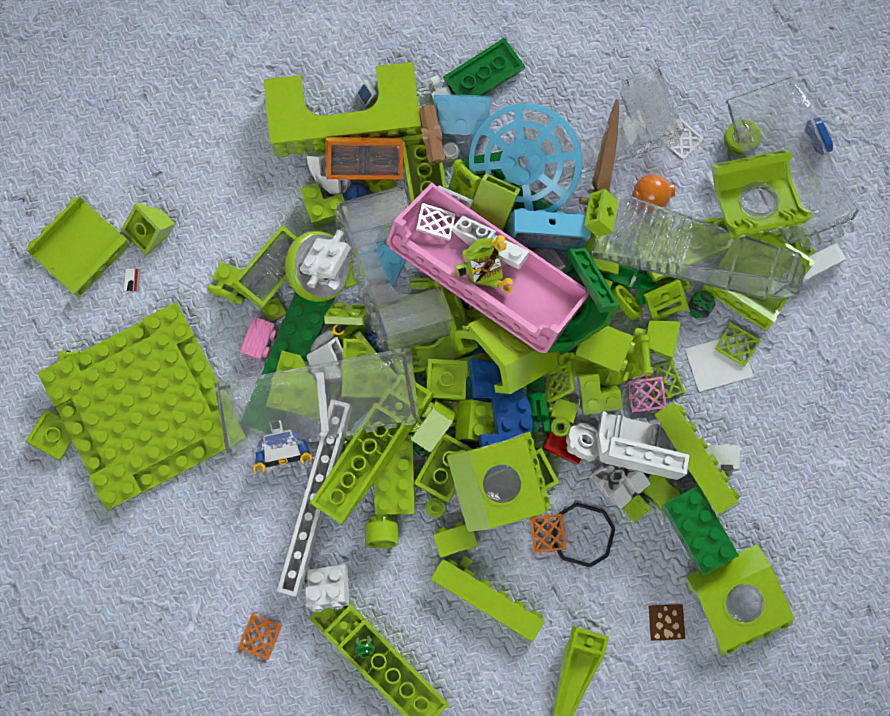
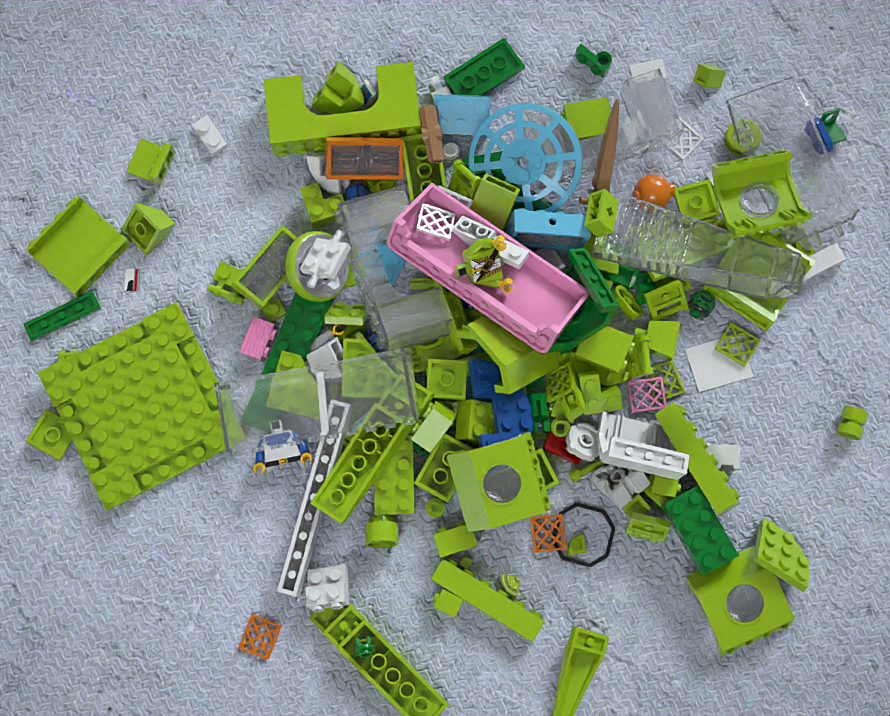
(62, 316): none -> green tile
(151, 161): none -> lime bracket
(209, 135): none -> white plate
(339, 92): none -> lime brick
(447, 602): none -> lime brick
(510, 584): none -> lime tile
(572, 402): none -> lime plate
(576, 545): none -> lime tile
(577, 474): none -> lime bar
(587, 117): none -> lime brick
(588, 58): none -> green plate
(644, 67): none -> white sticker
(648, 527): none -> lime plate
(665, 487): none -> lime brick
(666, 622): reddish brown sticker -> none
(697, 200): none -> lime plate
(709, 76): none -> lime panel
(781, 555): none -> lime plate
(833, 129): none -> green bracket
(852, 423): none -> lime wheel

